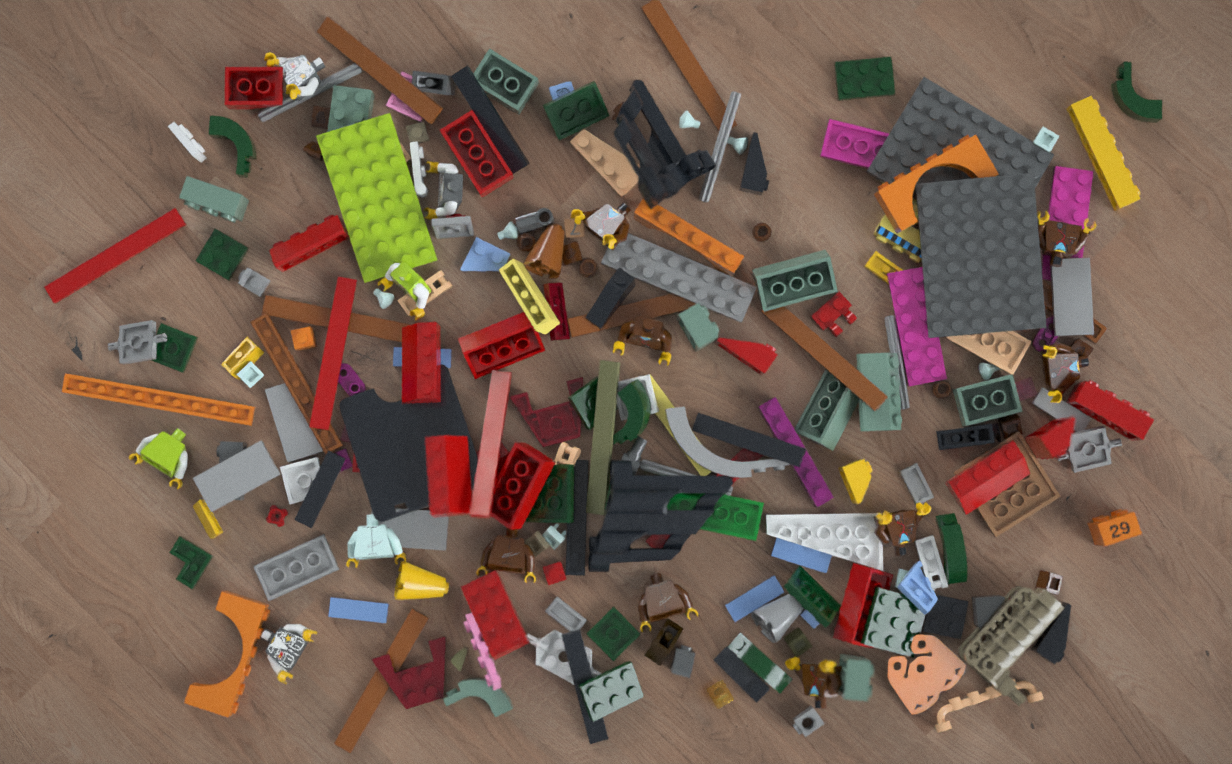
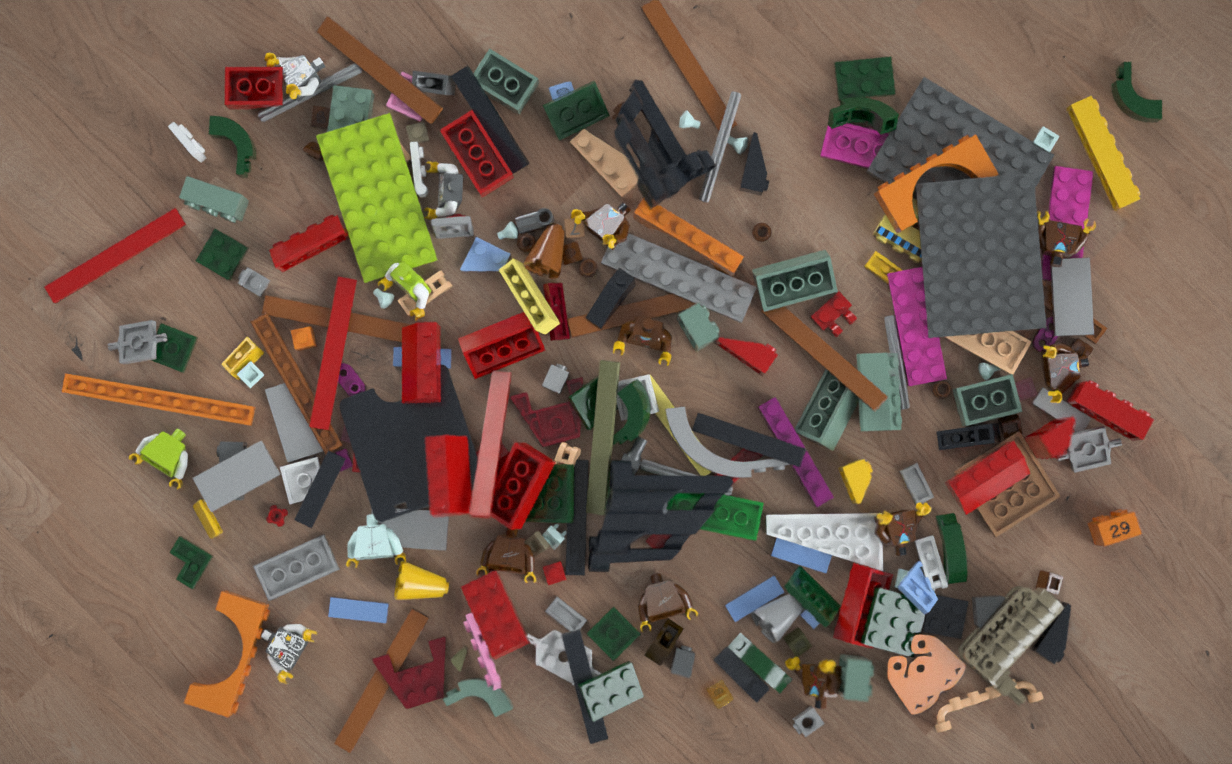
(556, 378): none -> light grey brick
(864, 110): none -> dark green arch

